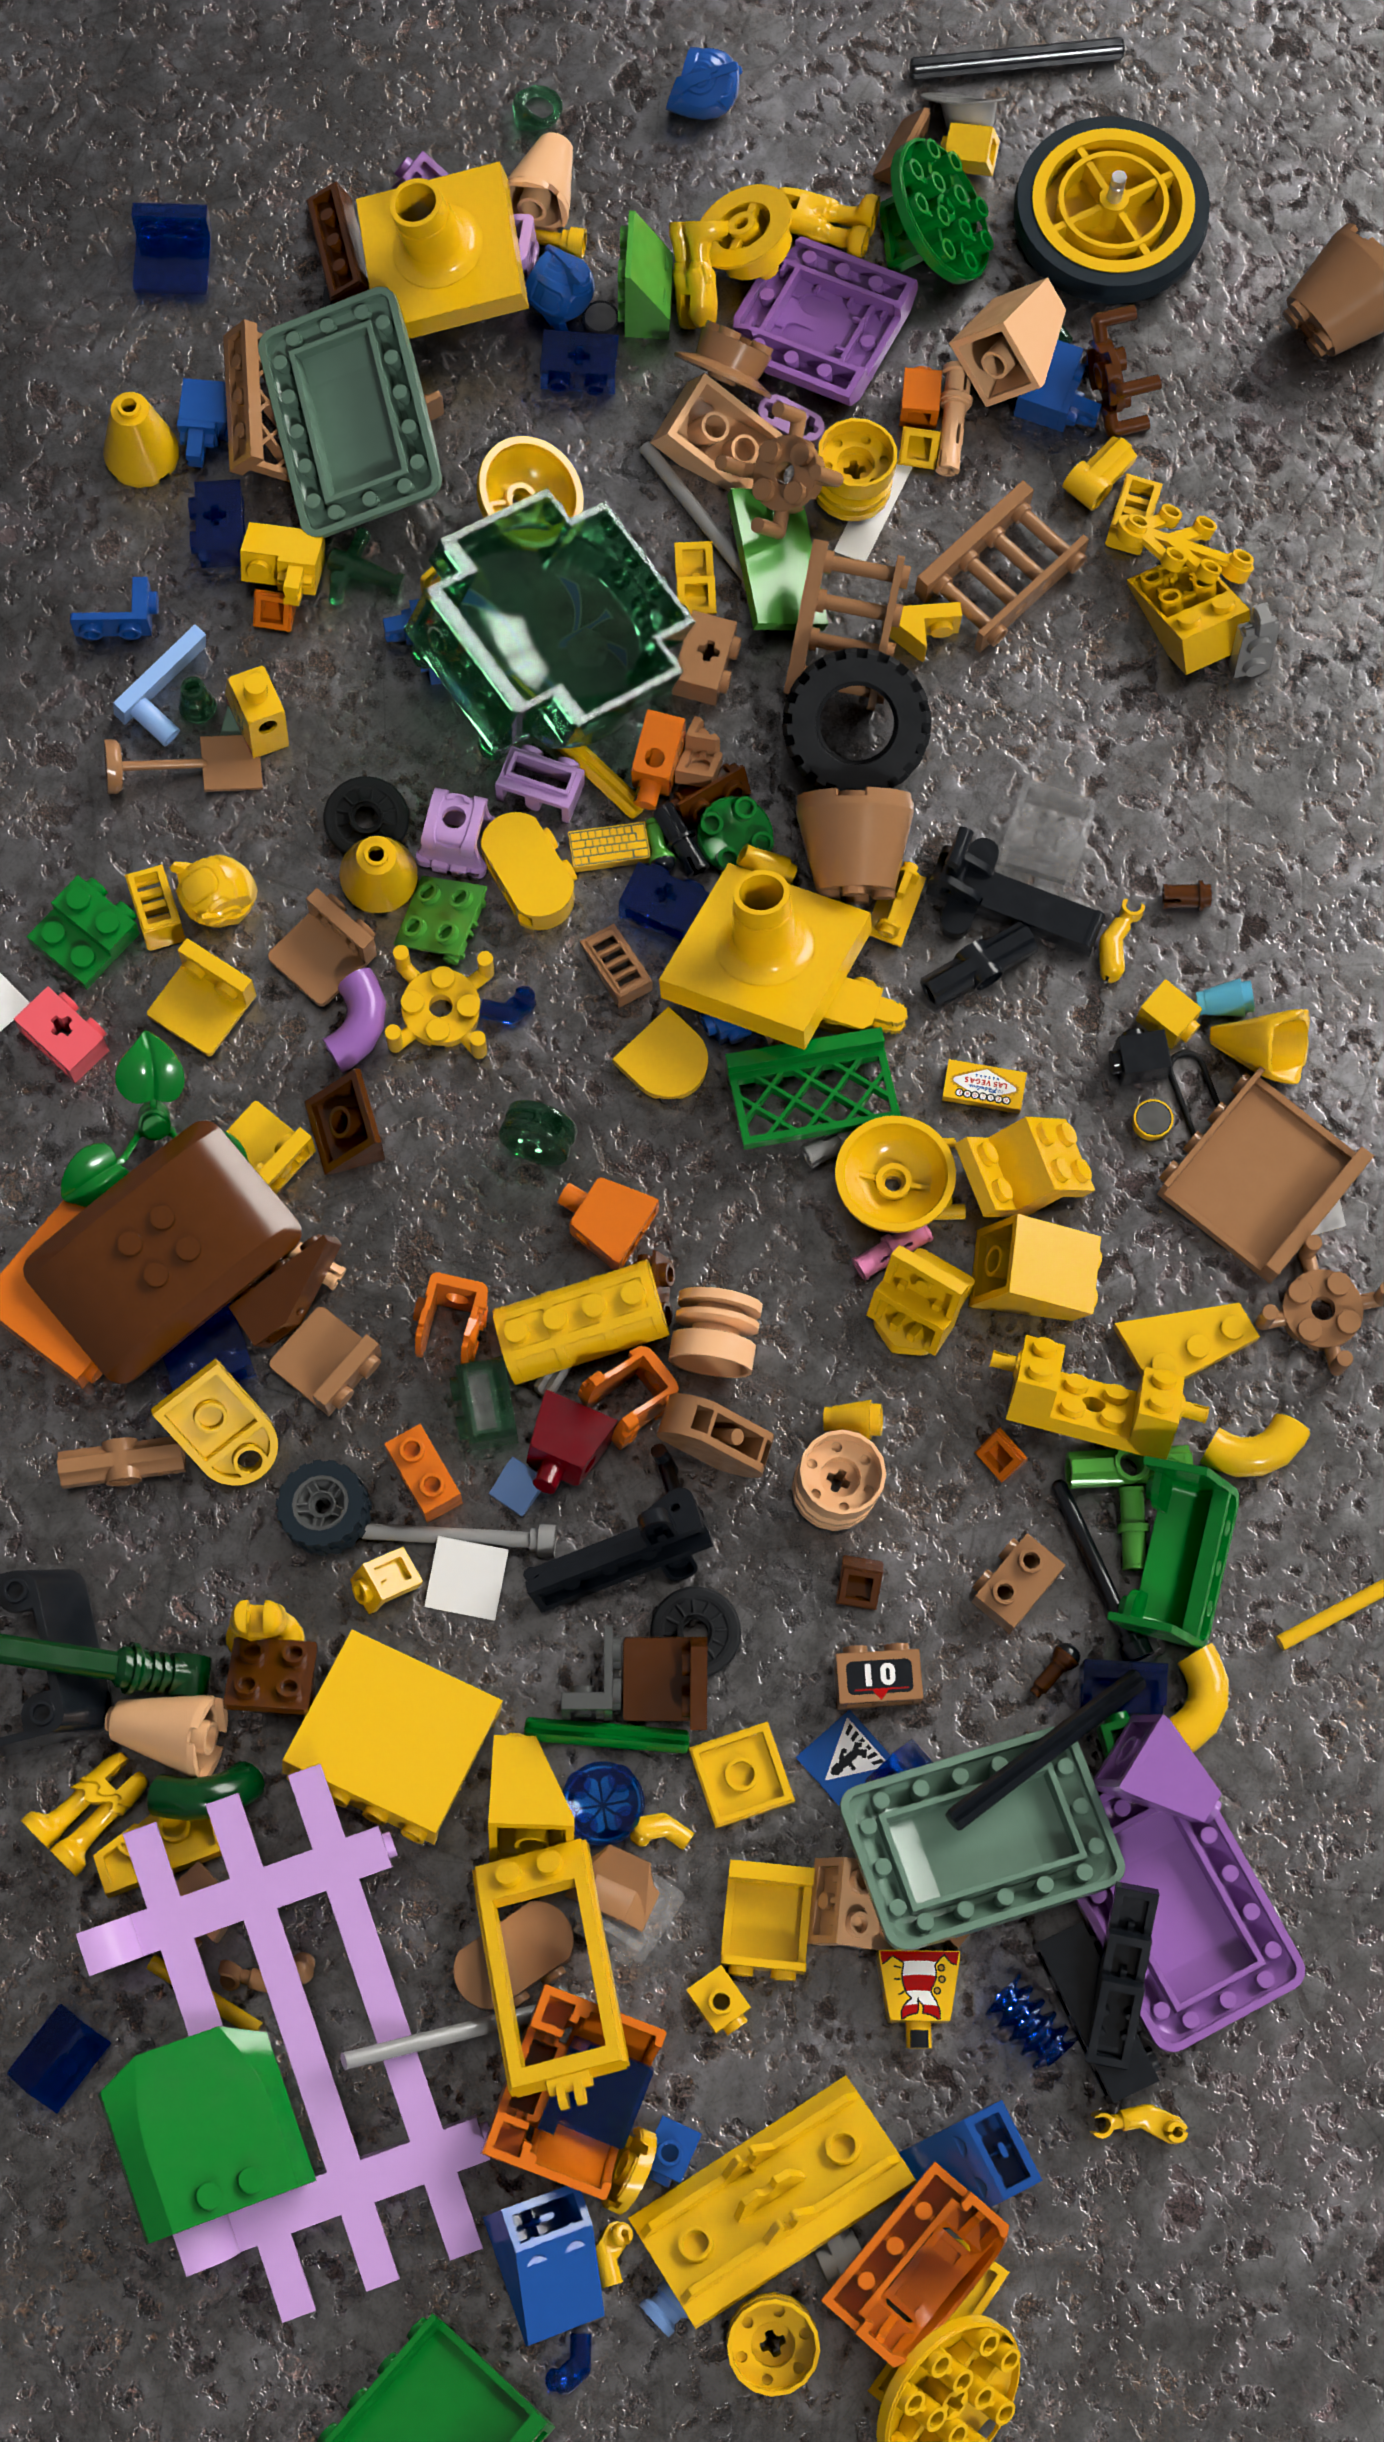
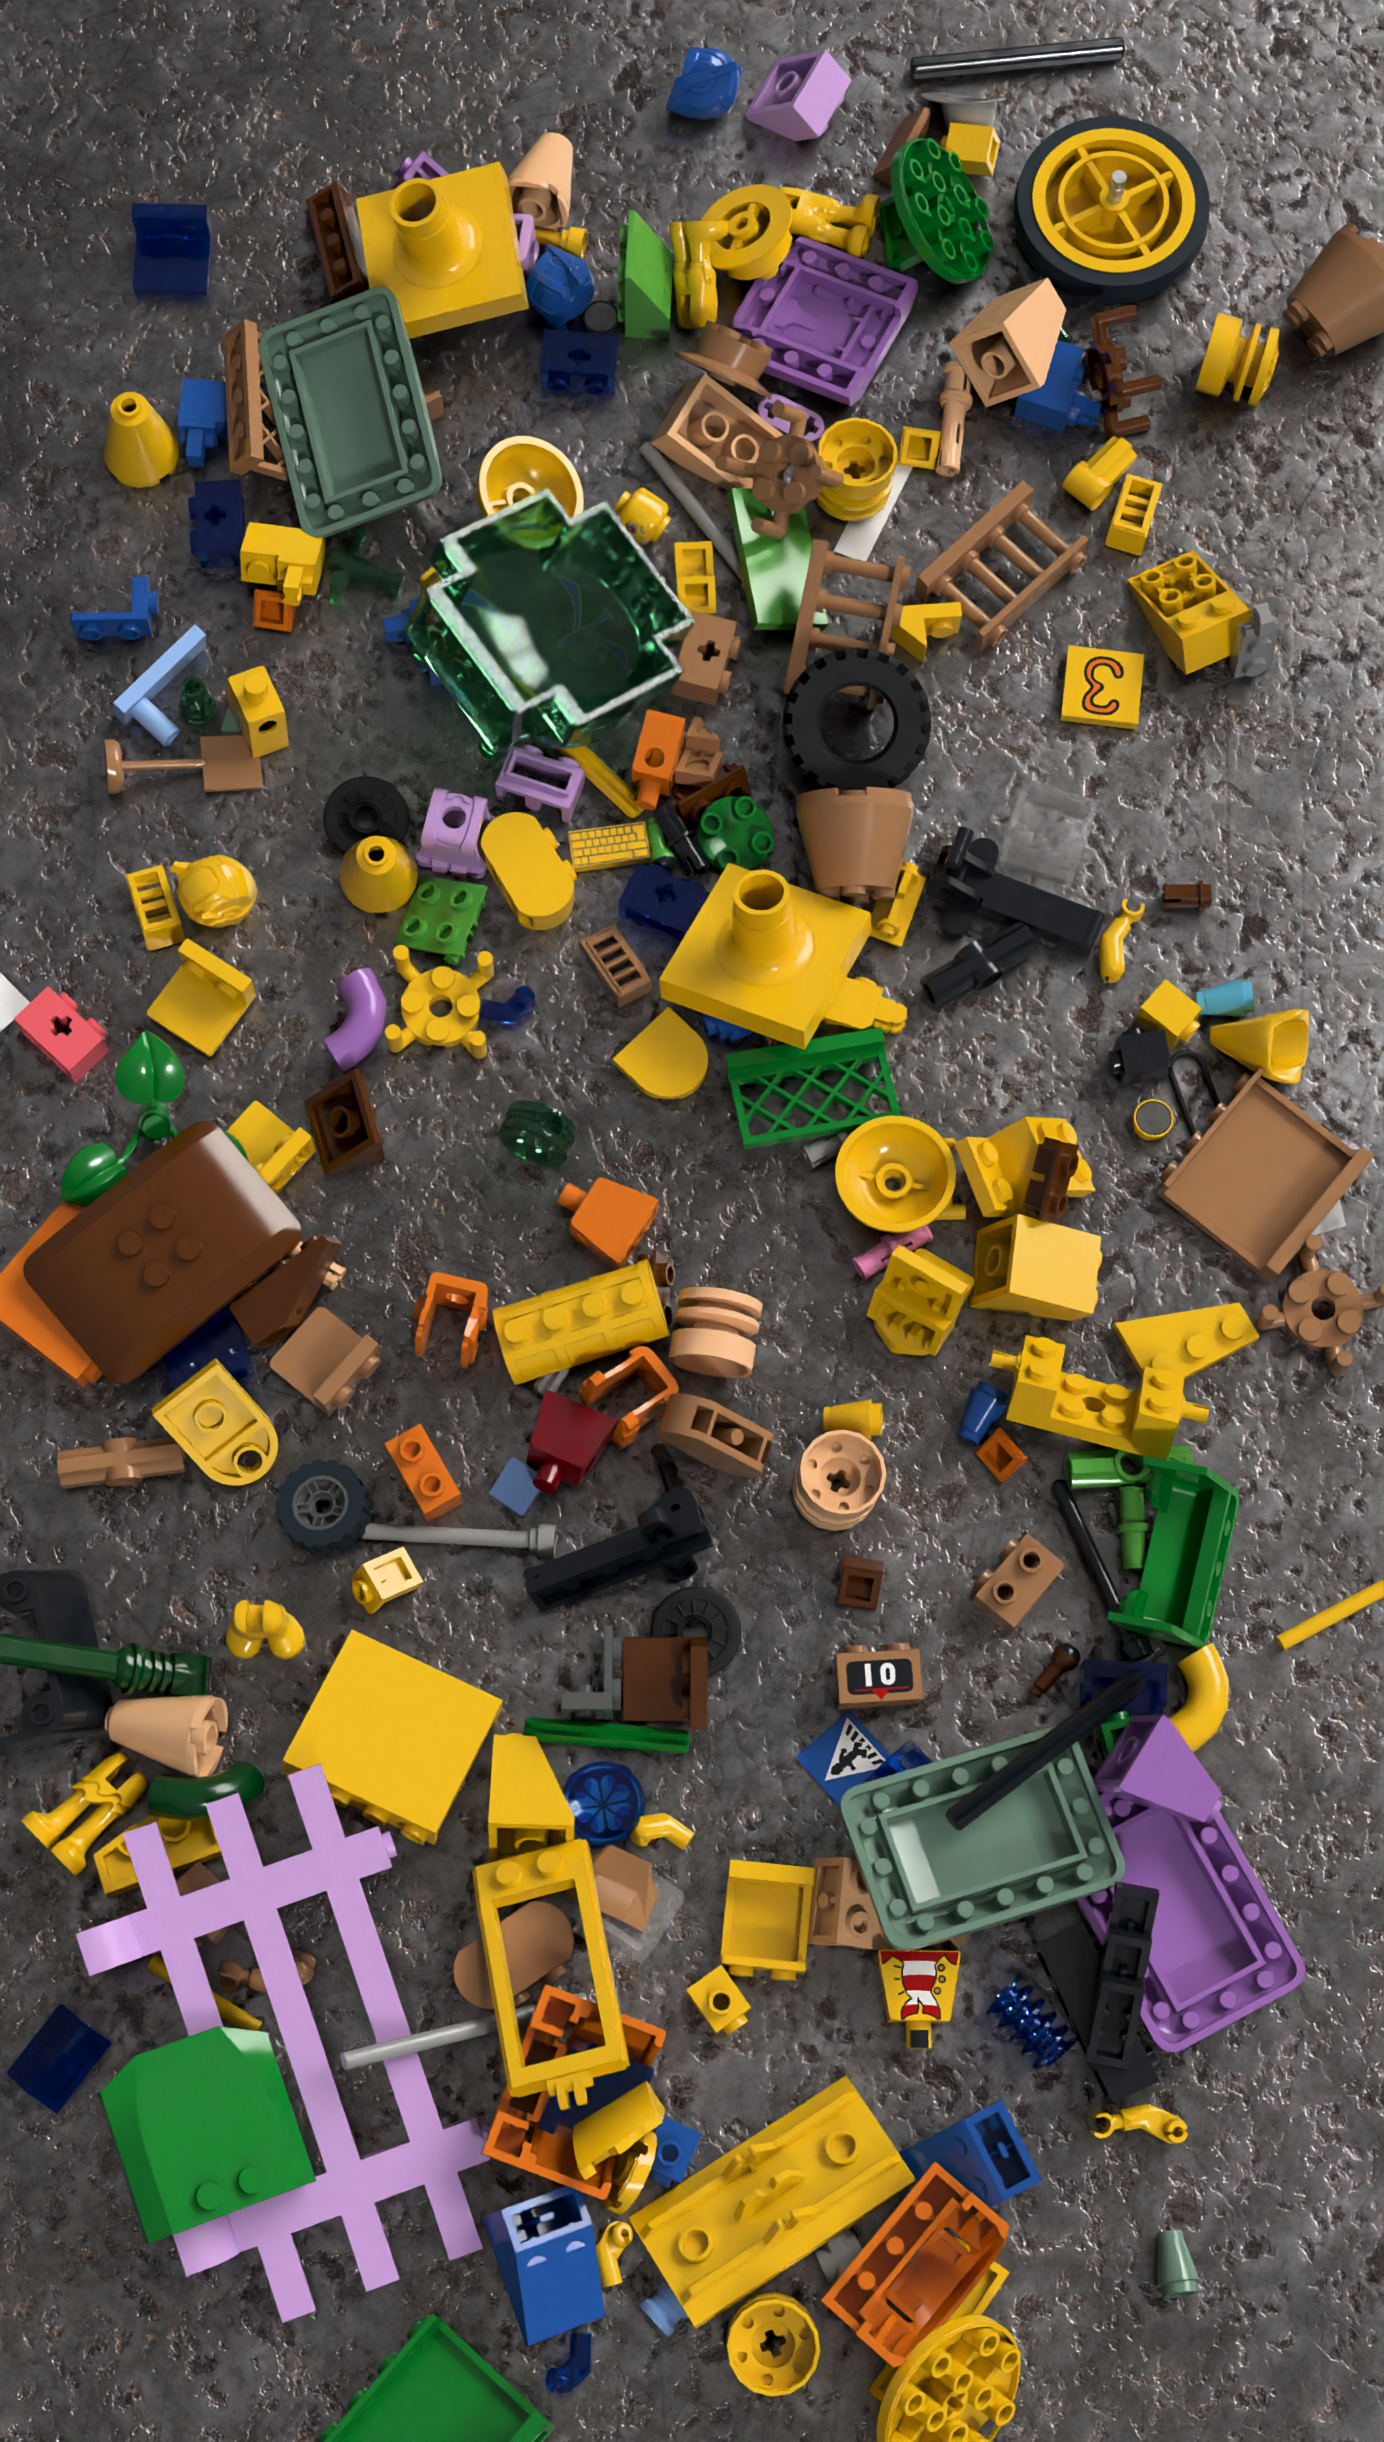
(85, 931): green plate -> none
(271, 1676): reddish brown bracket -> none
(323, 948): medium nougat bracket -> none
(466, 1578): white sticker -> none
(485, 1404): clear green window -> none
(525, 119): clear green piece -> none
(616, 2127): none -> yellow slope
(643, 515): none -> yellow head
(741, 1775): yellow tile -> none
(759, 859): yellow cone -> none
(800, 95): none -> lavender slope
(920, 397): orange brick -> none
(981, 1411): none -> blue cone
(984, 1086): tile -> none
(1058, 1163): none -> reddish brown hinge
(1102, 687): none -> yellow tile
(1139, 531): yellow plant -> none
(1174, 2266): none -> sand green cone
(1238, 360): none -> yellow wheel
(1256, 1454): yellow cylinder -> none

